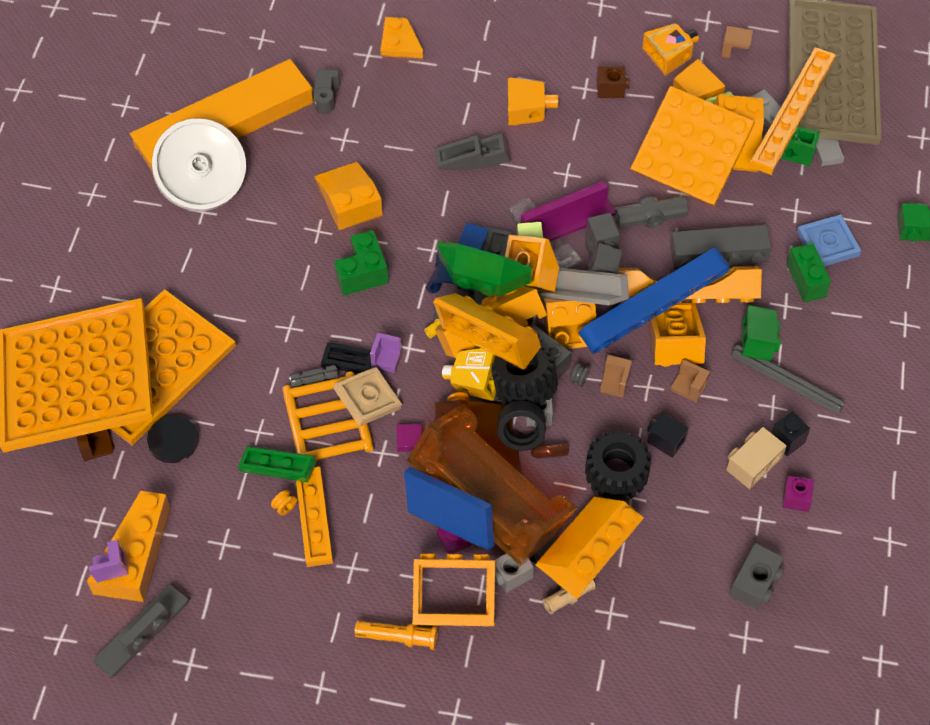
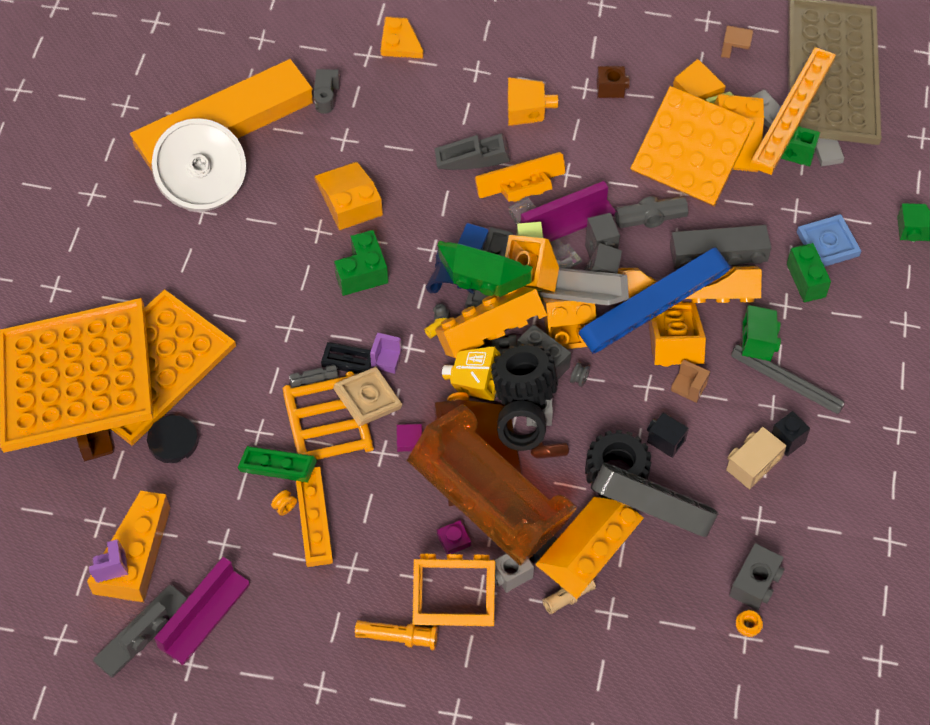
(201, 612): none -> magenta panel
(449, 508): blue tile -> none
(487, 329): light orange slope -> none
(522, 179): none -> light orange bracket
(615, 376): medium nougat panel -> none
(655, 500): none -> dark grey beam
(669, 46): light orange torso -> none
(749, 616): none -> light orange plate
(798, 493): magenta plate -> none

